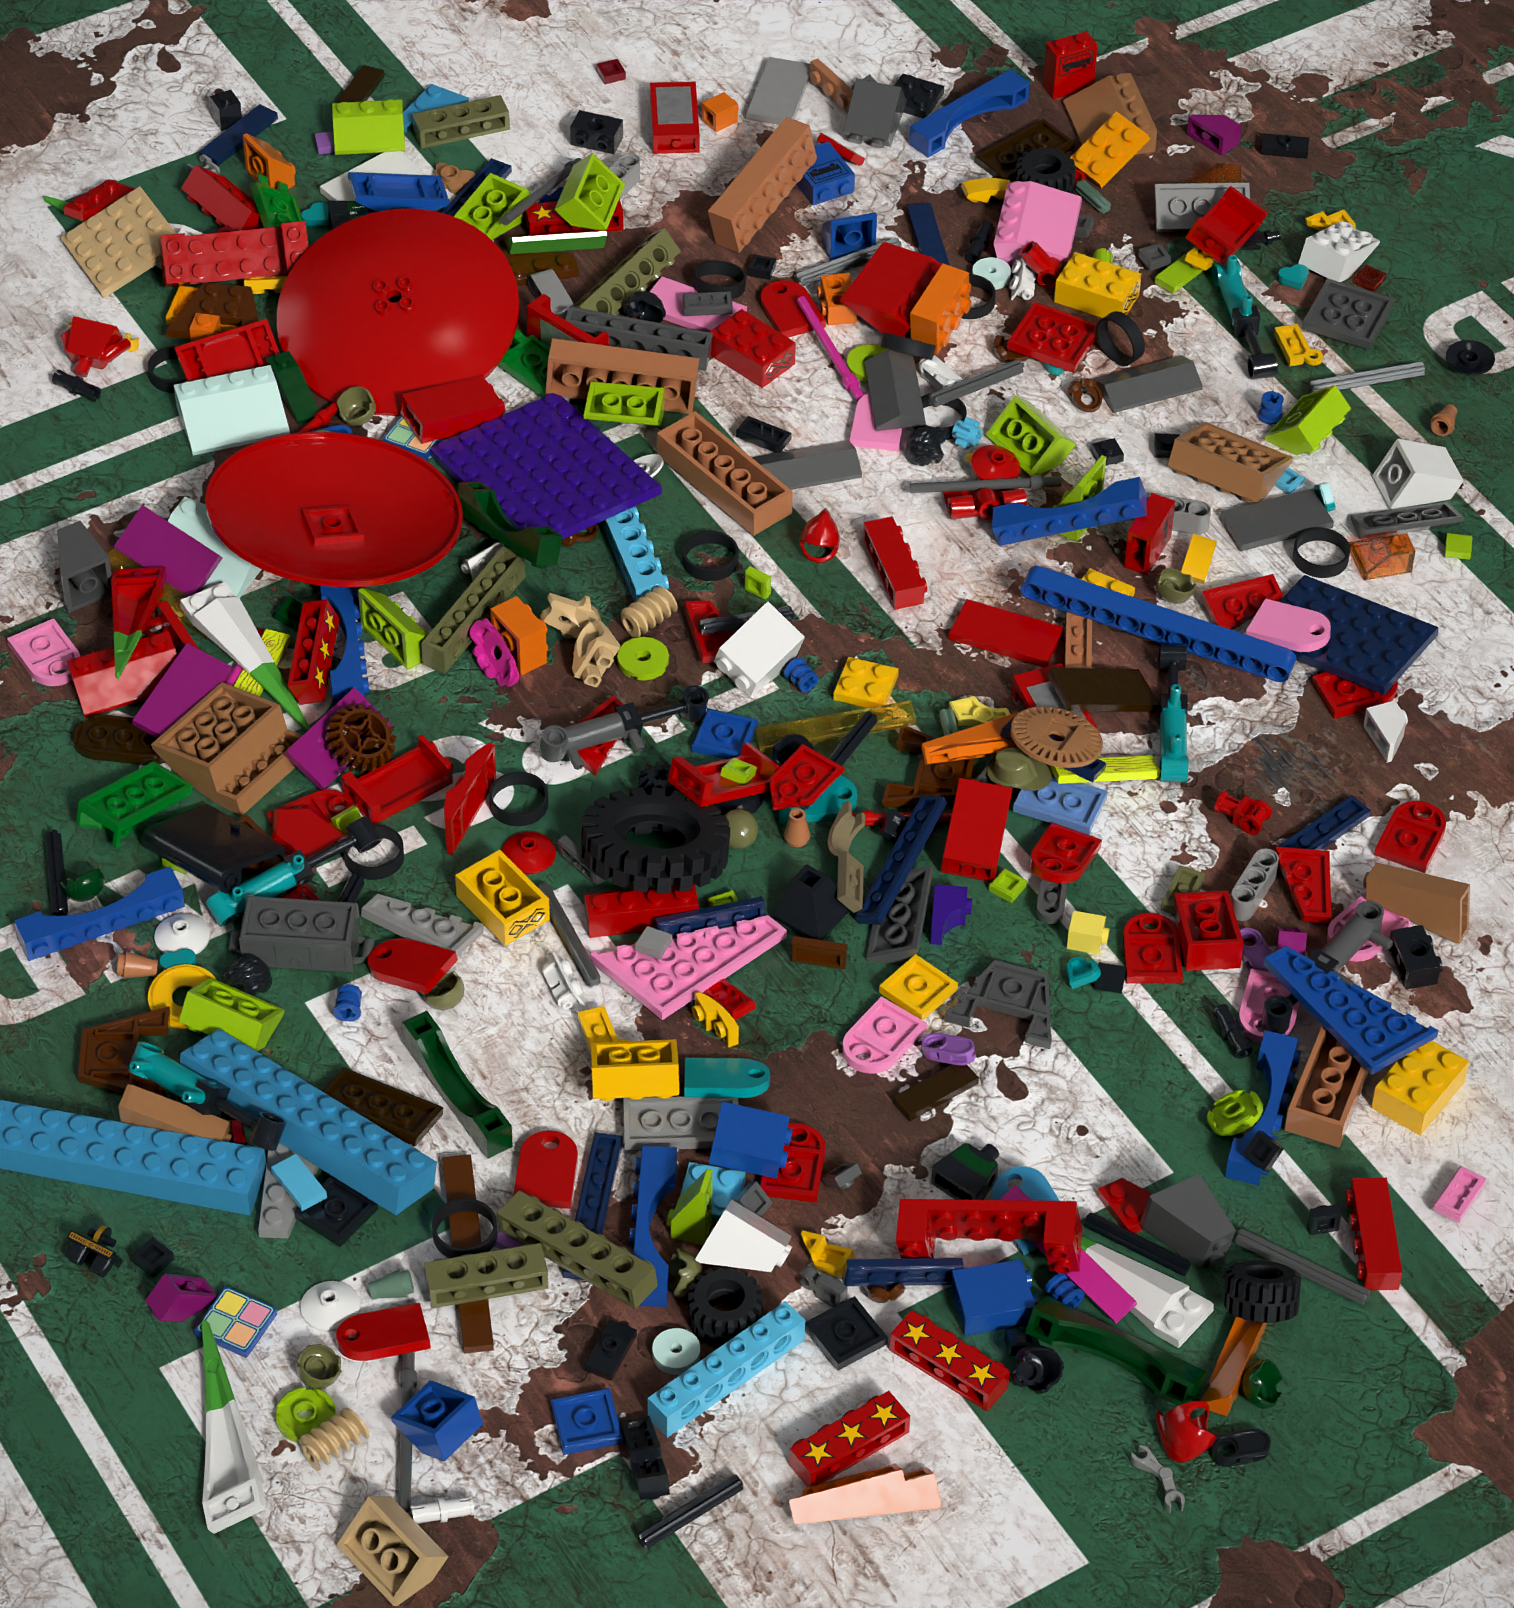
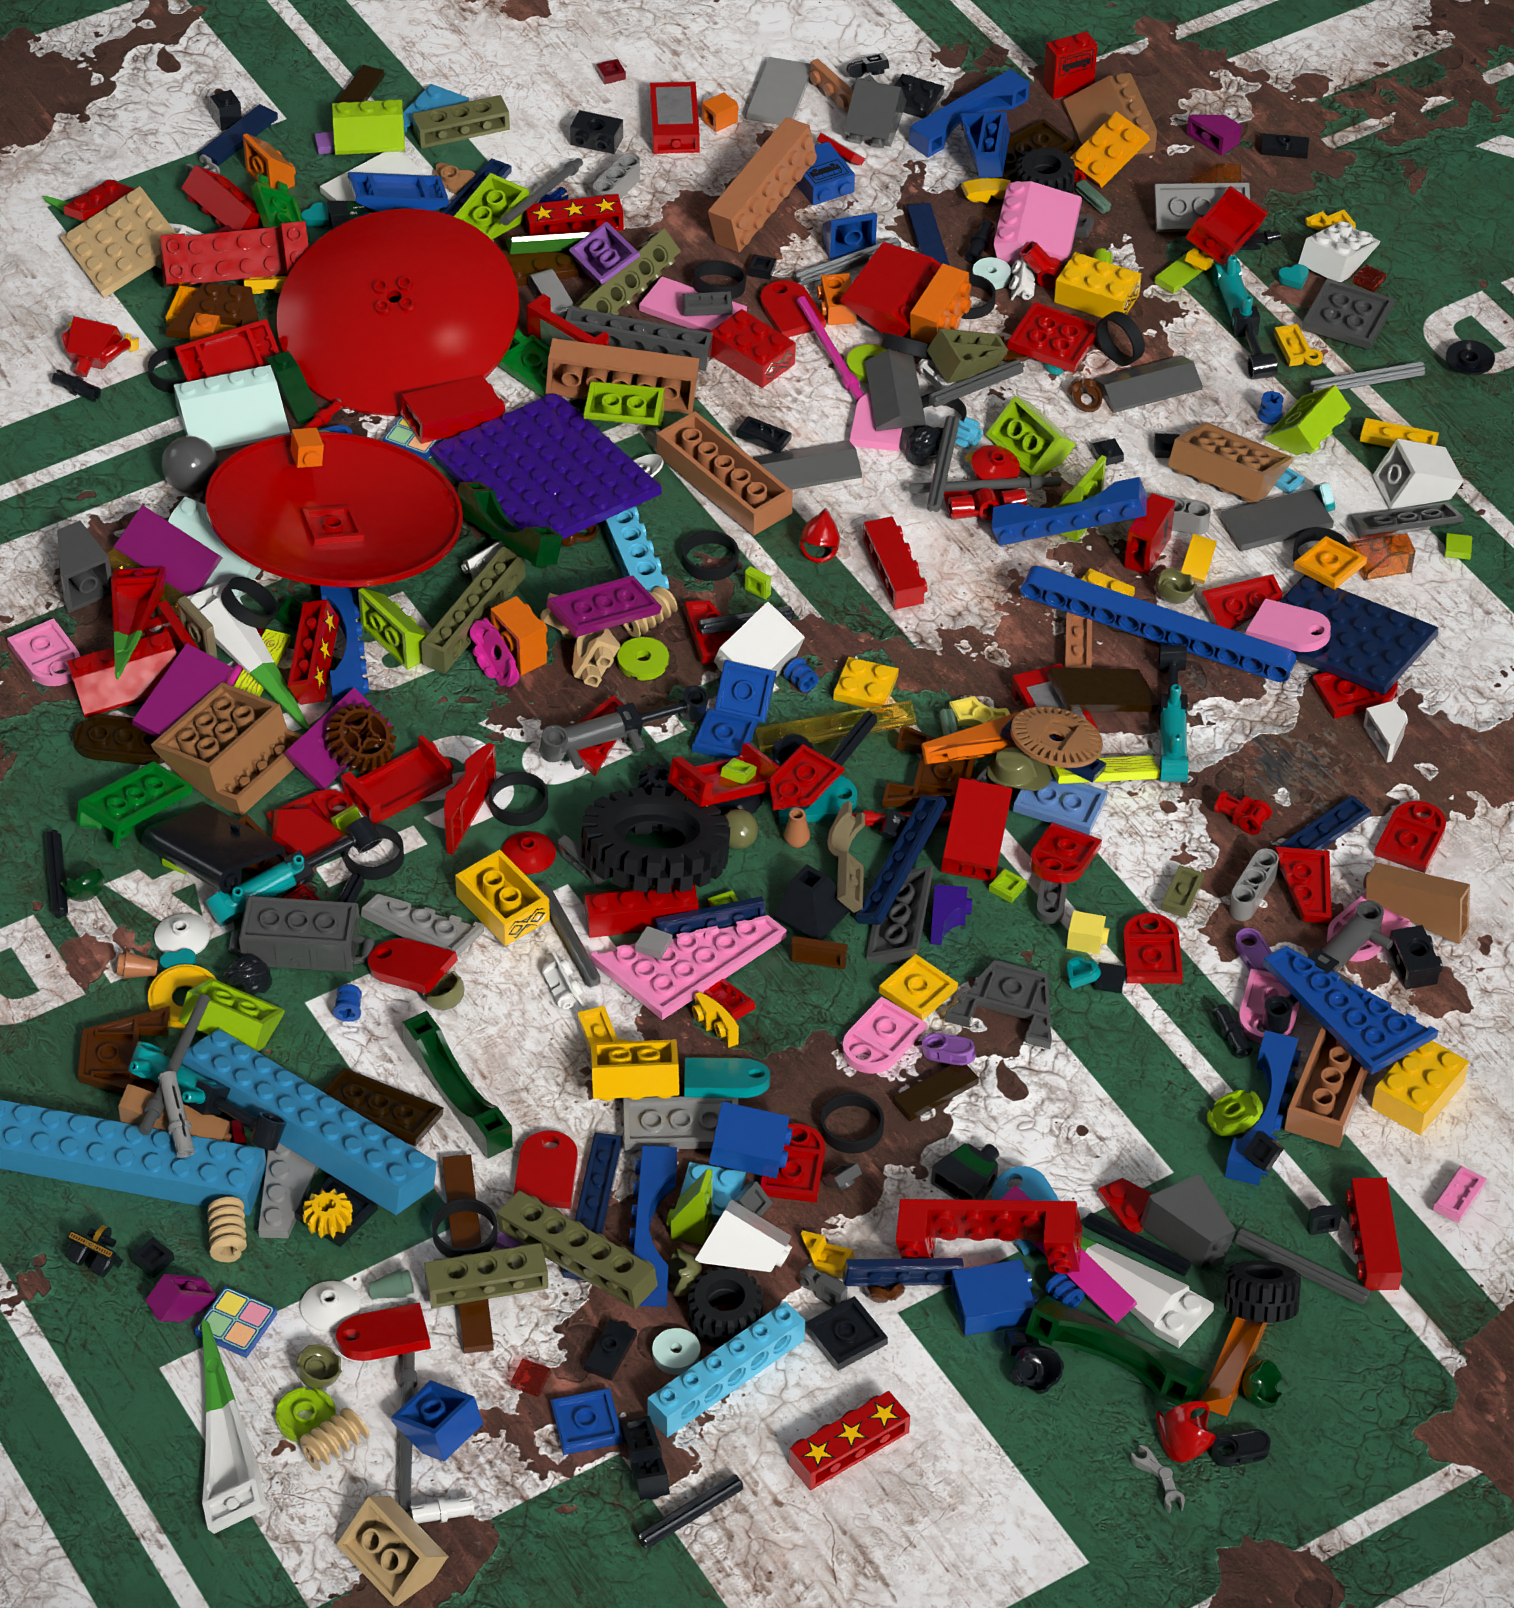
(48, 934): blue arch -> none
(155, 1106): none -> dark grey bar
(179, 1125): none -> light grey pin
(189, 463): none -> dark grey piece
(197, 626): none -> dark tan tile
(226, 1229): none -> tan piece
(242, 613): none -> black tyre
(299, 1182): medium azure tile -> none
(306, 447): none -> orange brick
(327, 1213): none -> yellow gear
(356, 406): olive hair -> none
(530, 1377): none -> clear red tile
(590, 194): lime slope -> none
(603, 253): none -> medium lavender slope
(604, 606): none -> magenta tile
(646, 306): black hair -> none
(745, 690): none -> blue tile
(848, 1146): none -> black tyre
(867, 1494): wedge -> none
(873, 63): none -> black hinge
(943, 463): none -> dark grey axle
(949, 1360): red brick -> none
(965, 353): none -> olive wedge
(987, 141): none -> blue wedge
(1006, 633): red tile -> none
(1154, 256): dark grey plate -> none
(1208, 931): red slope -> none
(1292, 937): magenta slope -> none
(1330, 562): none -> light orange tile
(1387, 433): none -> yellow plate
(1444, 421): nougat cone -> none

